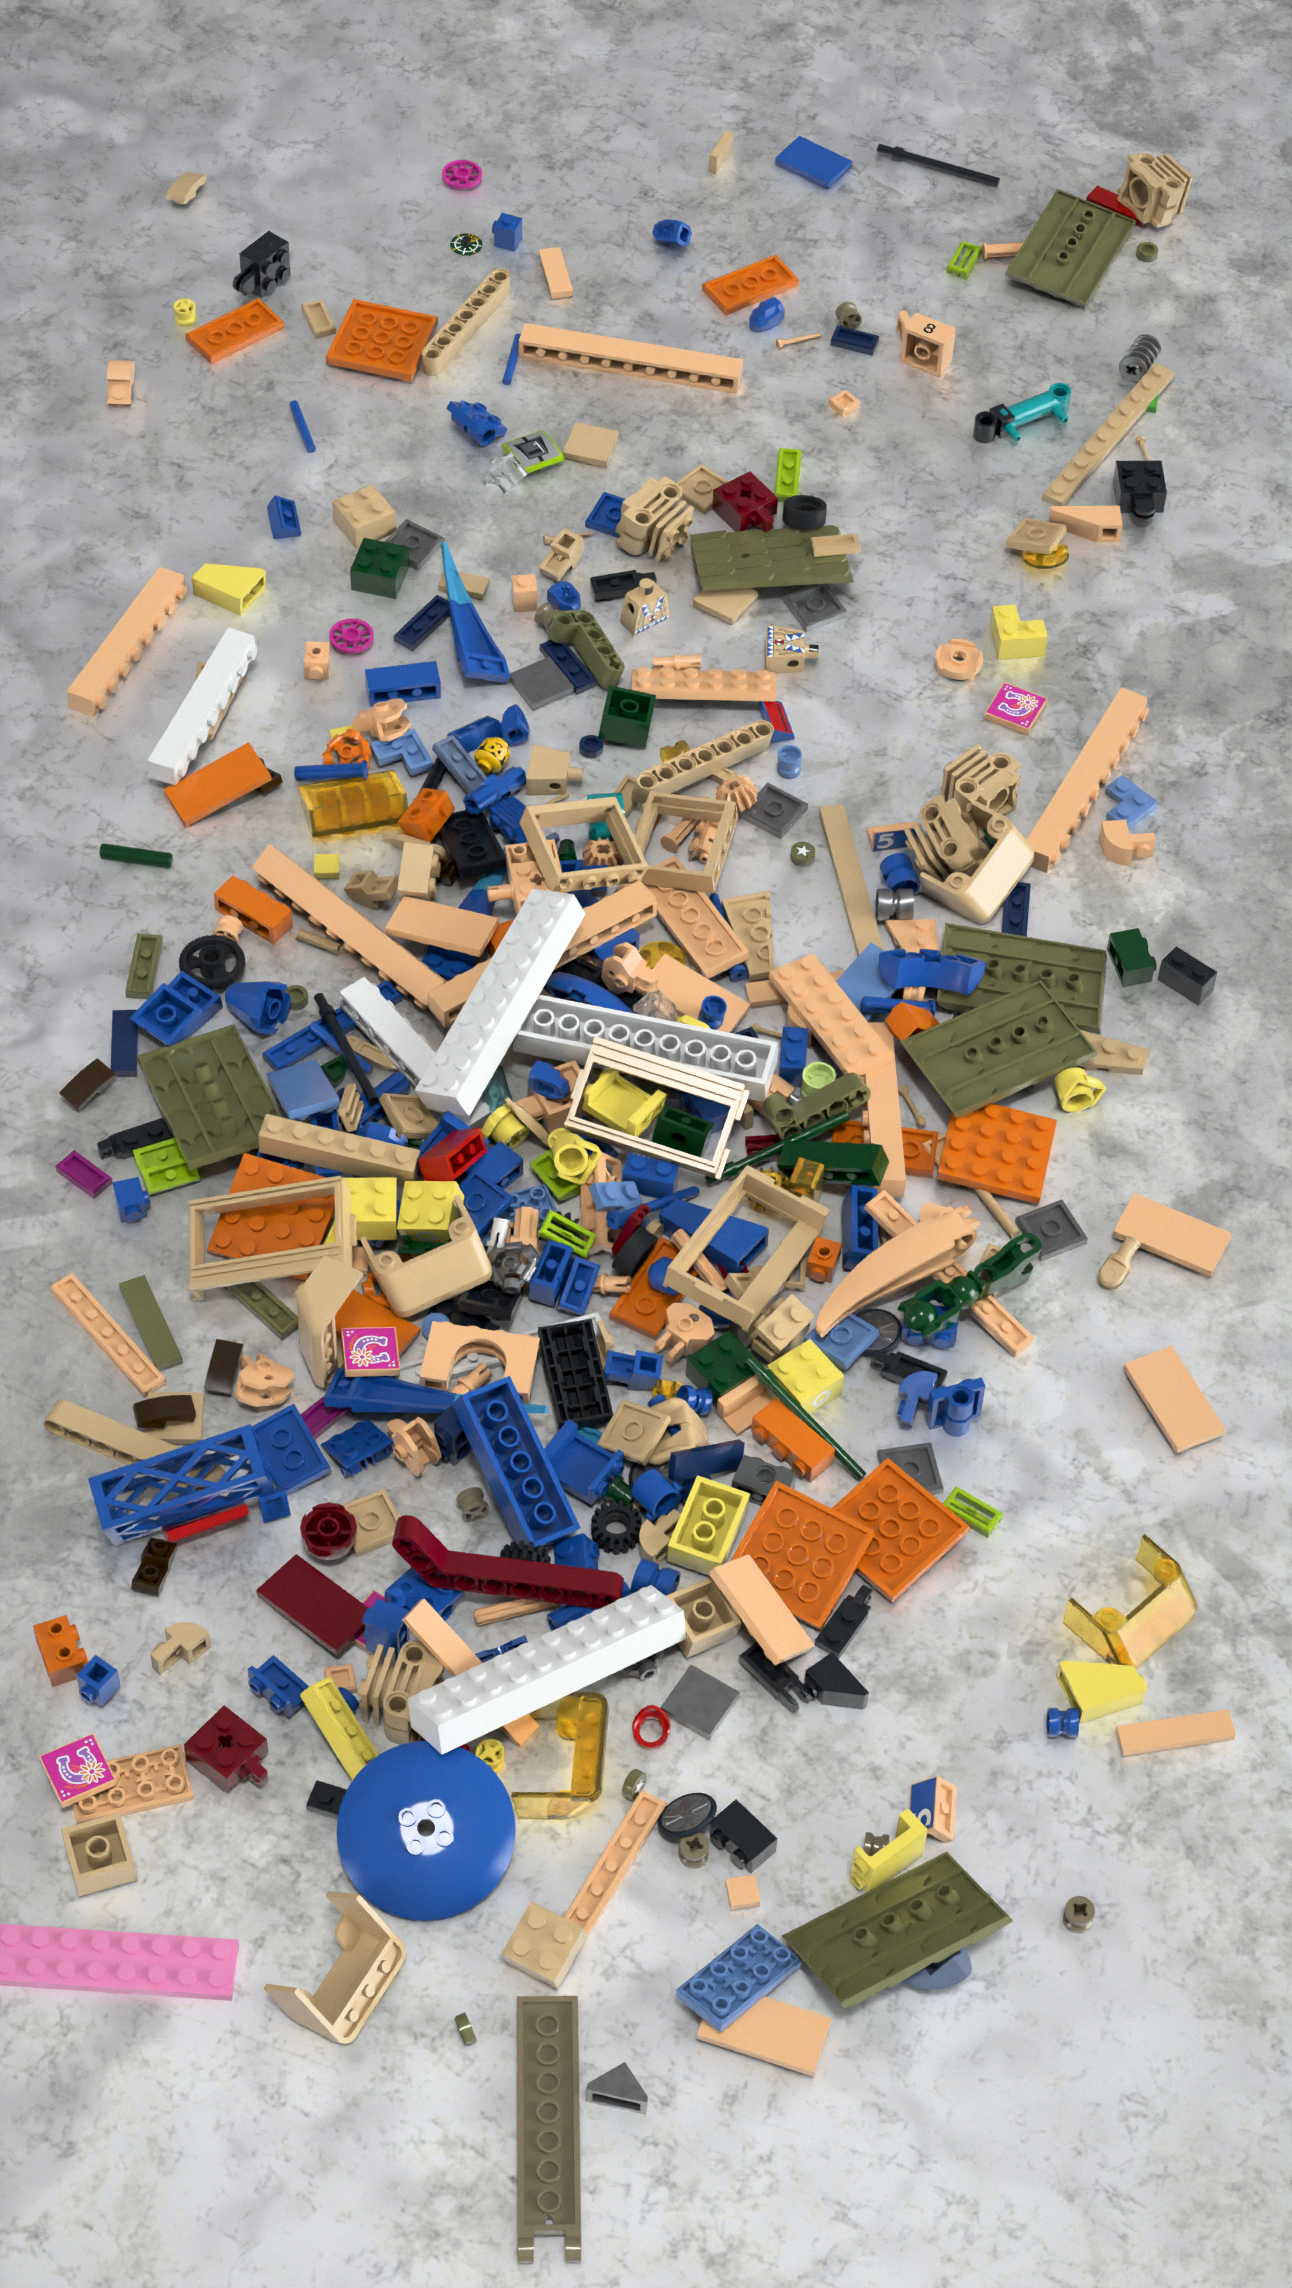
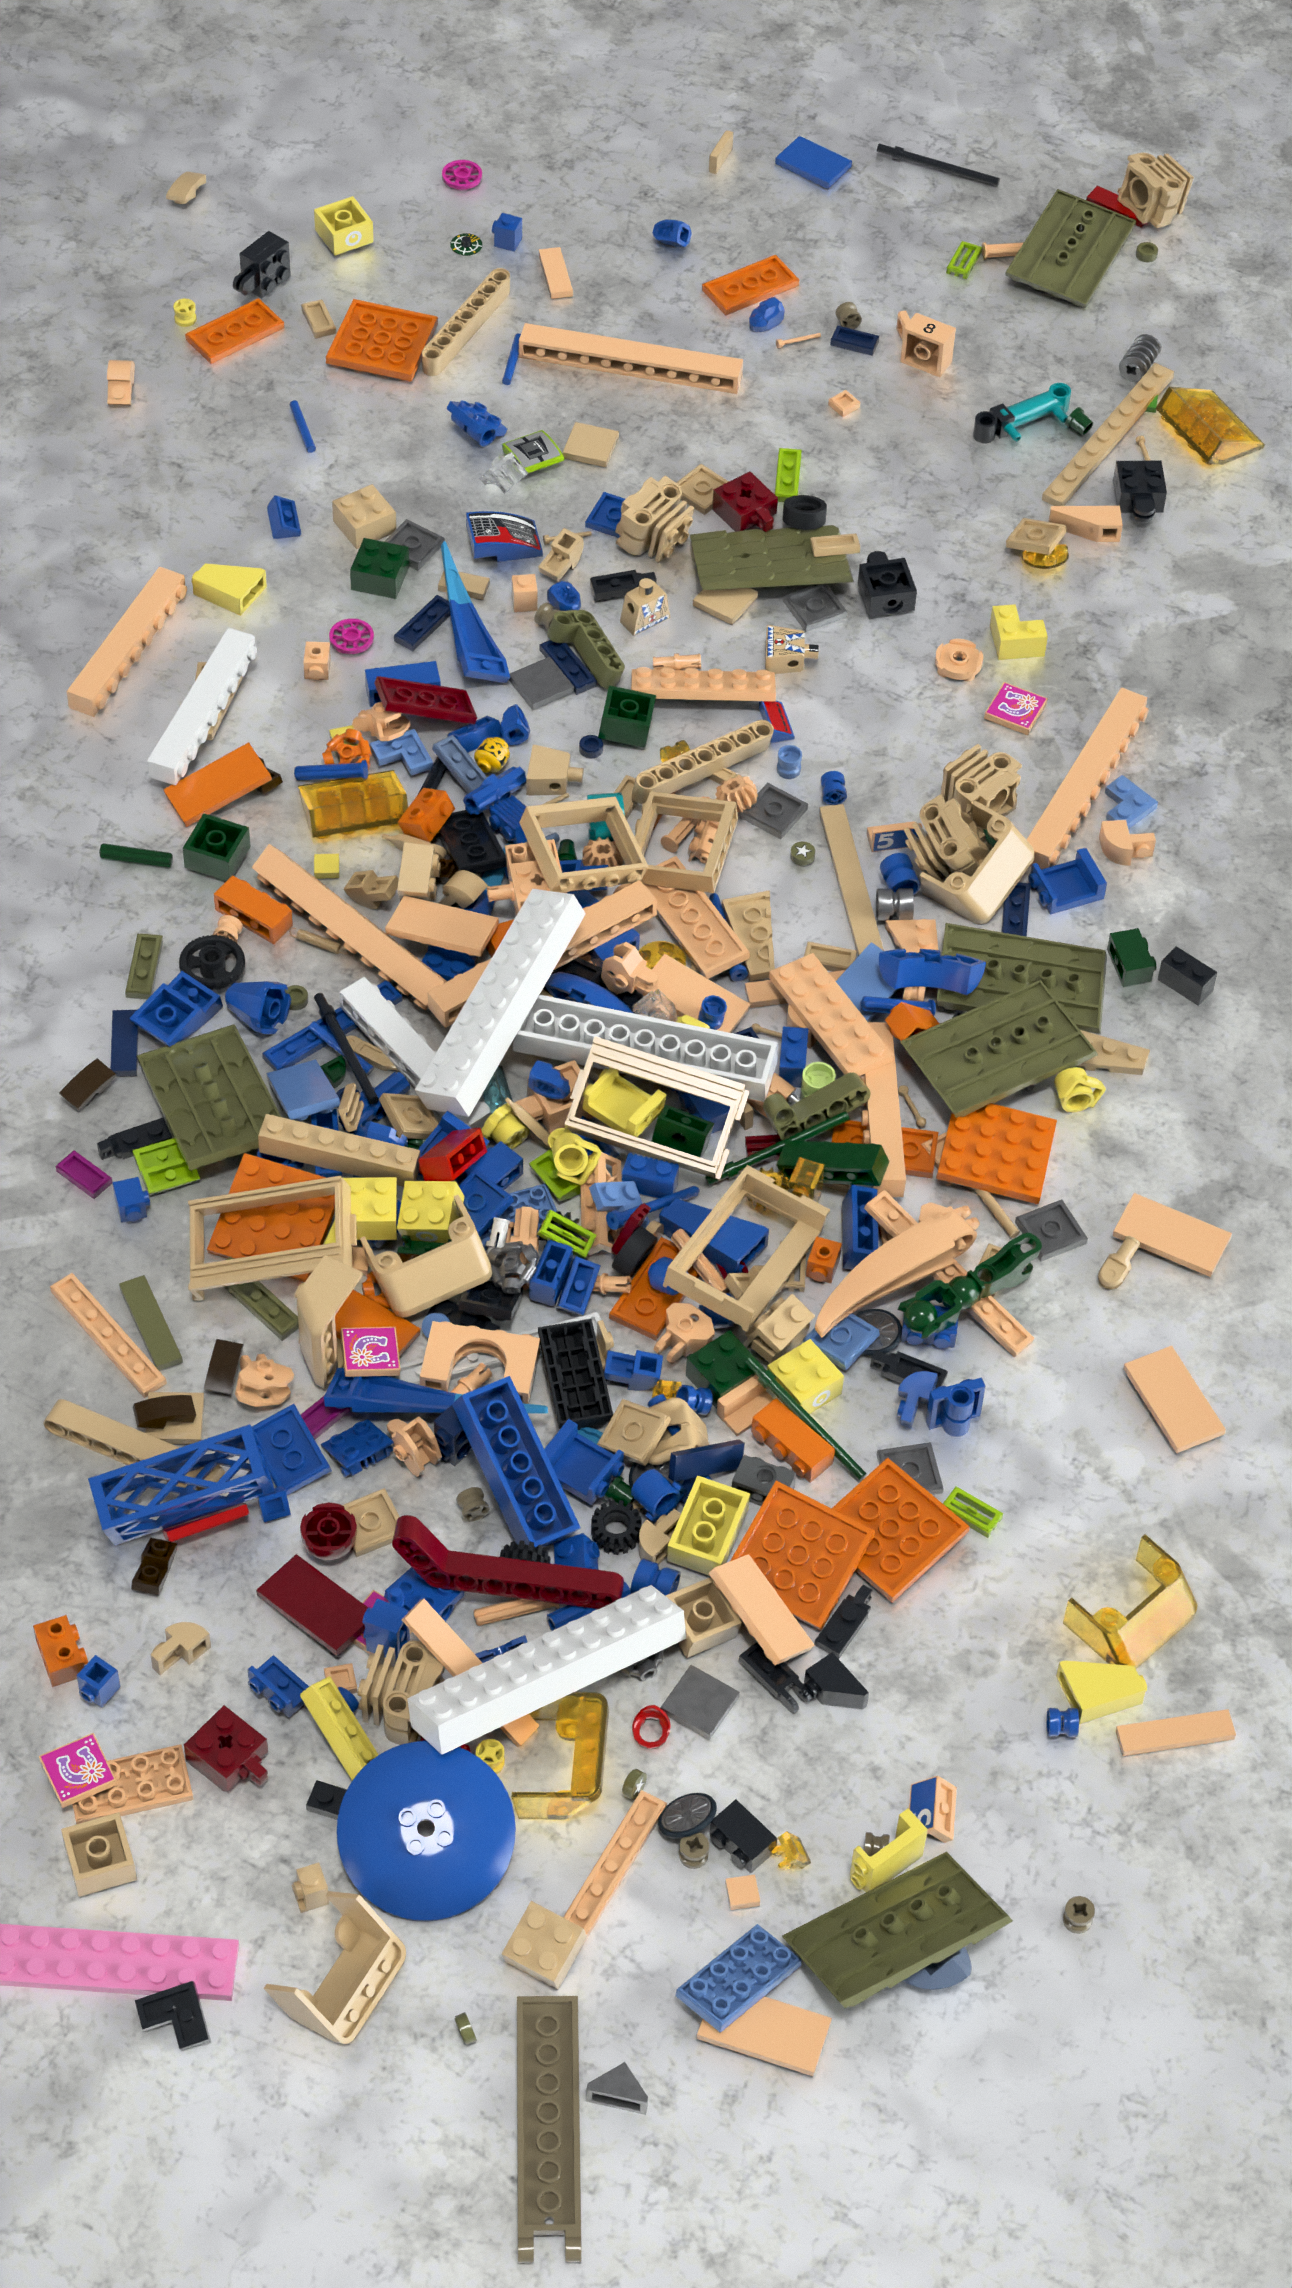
(176, 2006): none -> black plate
(216, 847): none -> dark green brick
(310, 1888): none -> tan brick
(343, 225): none -> light yellow brick
(425, 700): none -> dark red tile
(463, 889): none -> tan brick
(502, 536): none -> slope
(794, 1852): none -> clear yellow tile
(831, 957): none -> tan tile
(833, 788): none -> blue wheel
(886, 585): none -> black brick
(1068, 883): none -> blue panel
(1079, 421): none -> dark green piece
(1207, 425): none -> clear yellow slope

